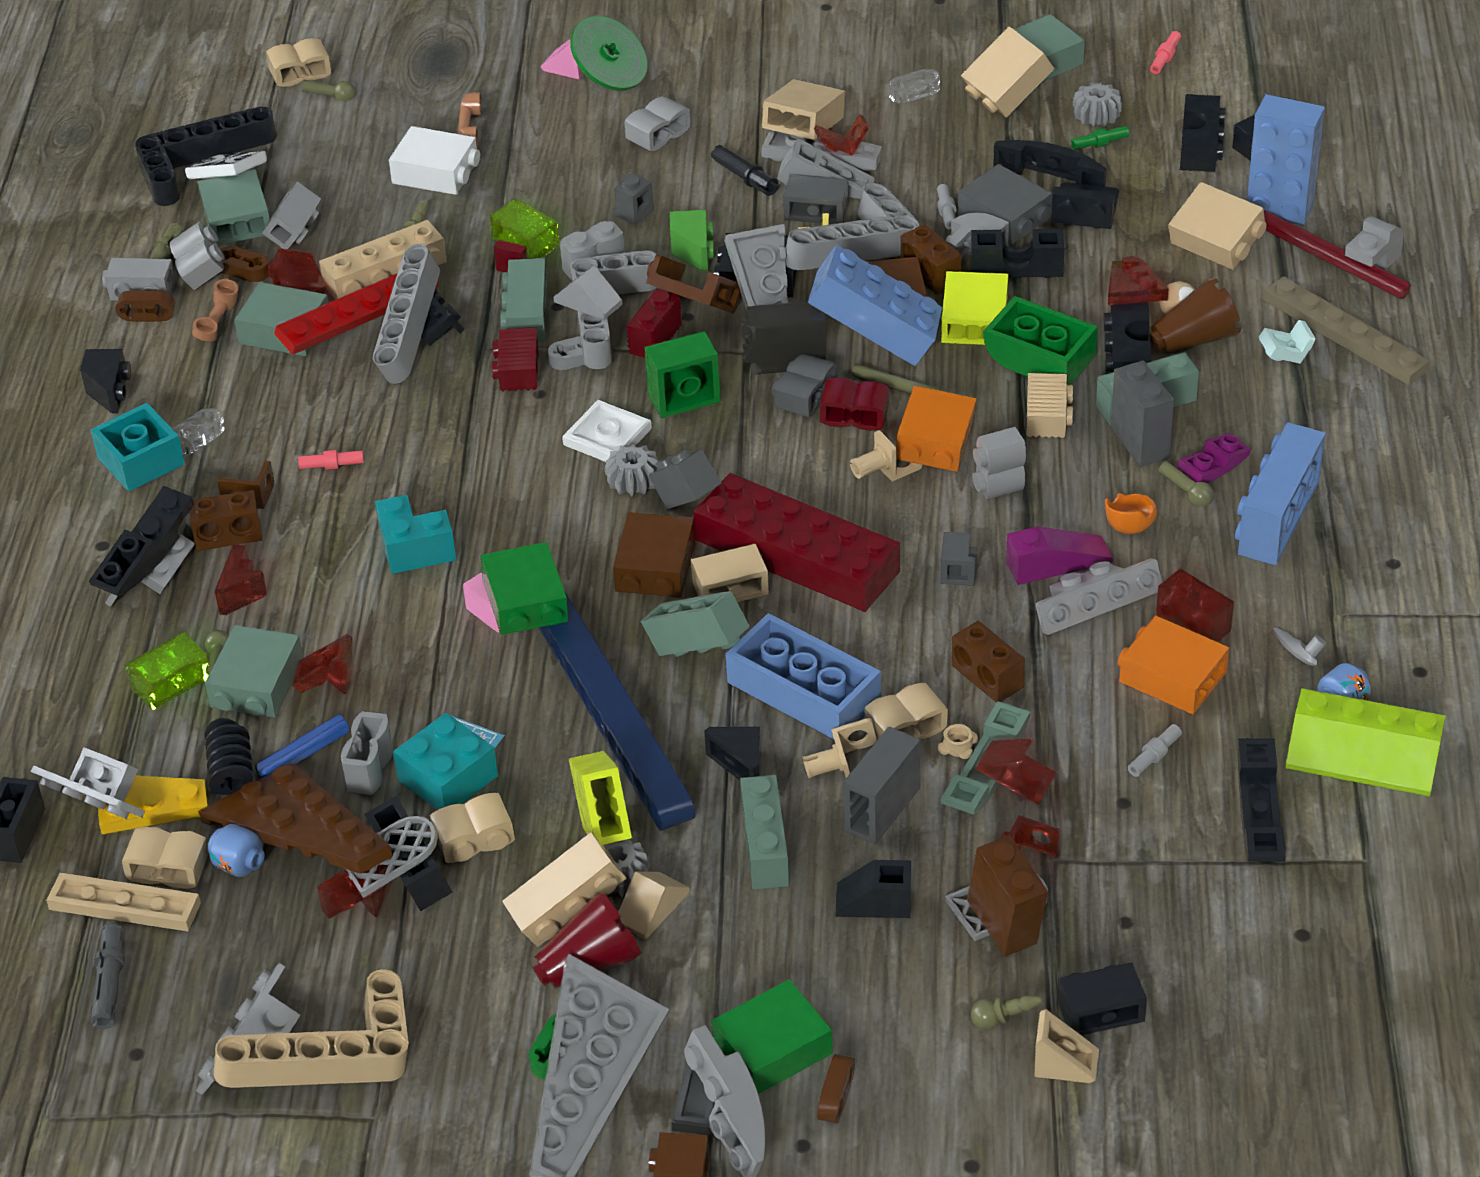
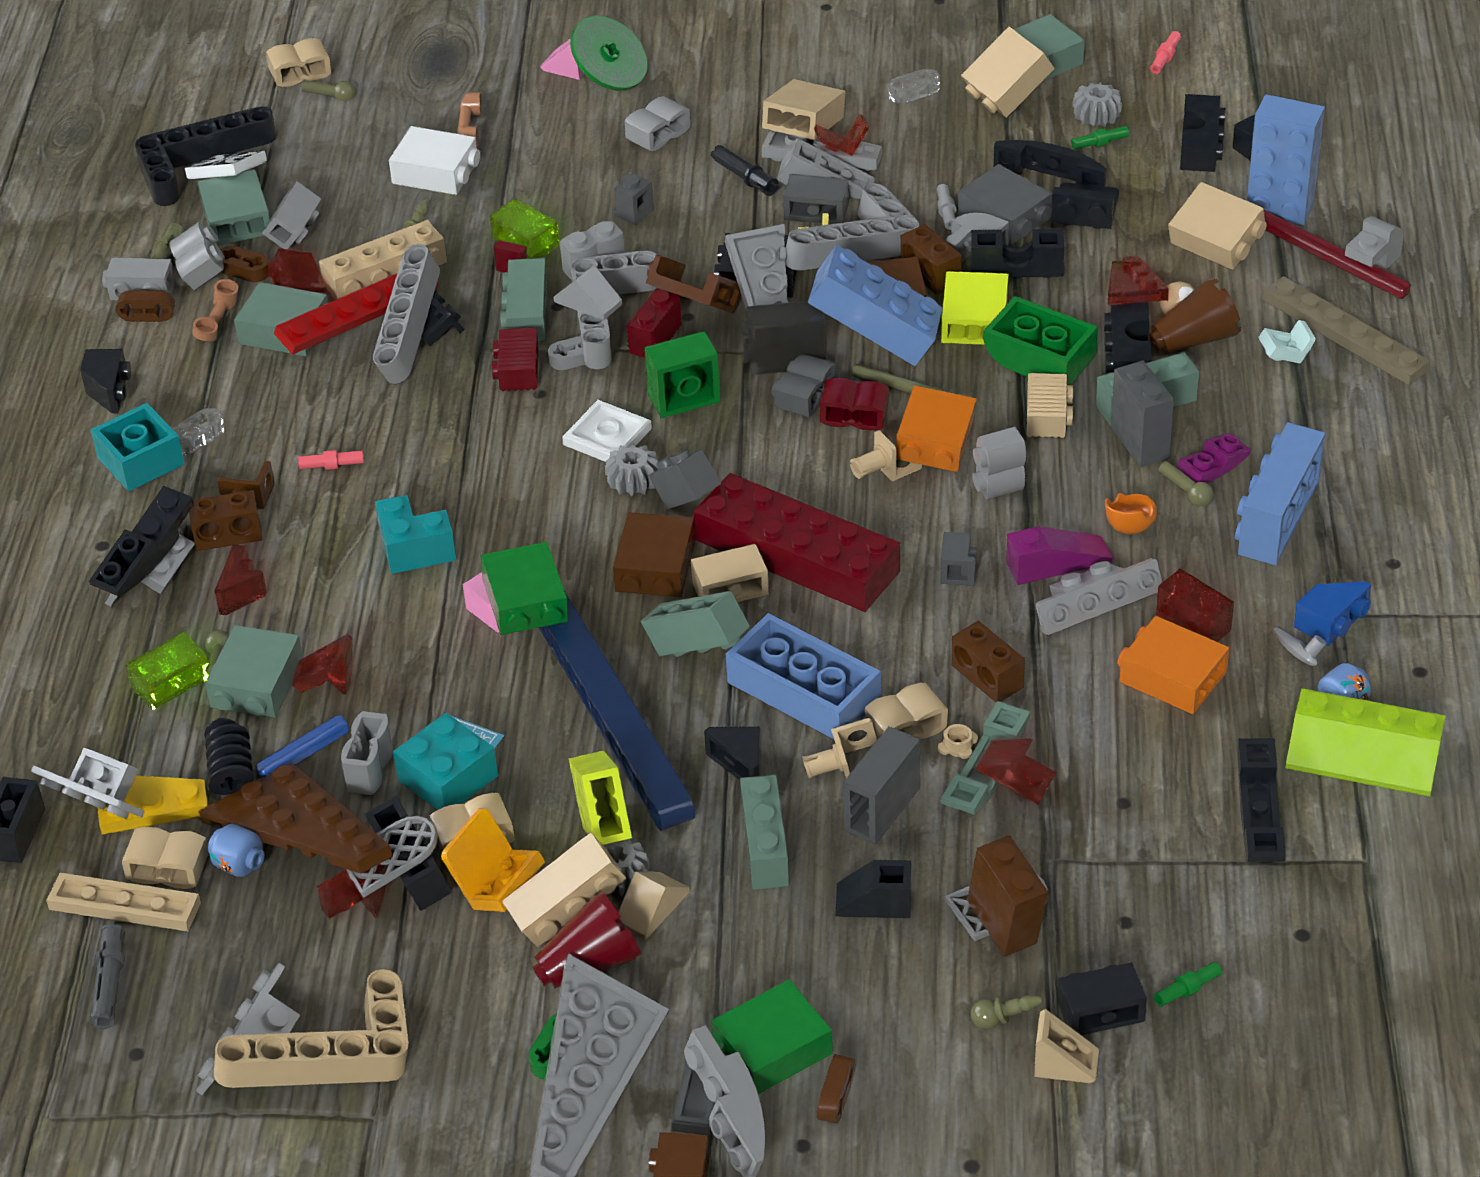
(487, 864): none -> light orange bracket
(690, 236): bright green slope -> none
(1022, 835): clear red bracket -> none
(1154, 750): light grey bar -> none
(1187, 984): none -> green bar
(1332, 609): none -> blue slope

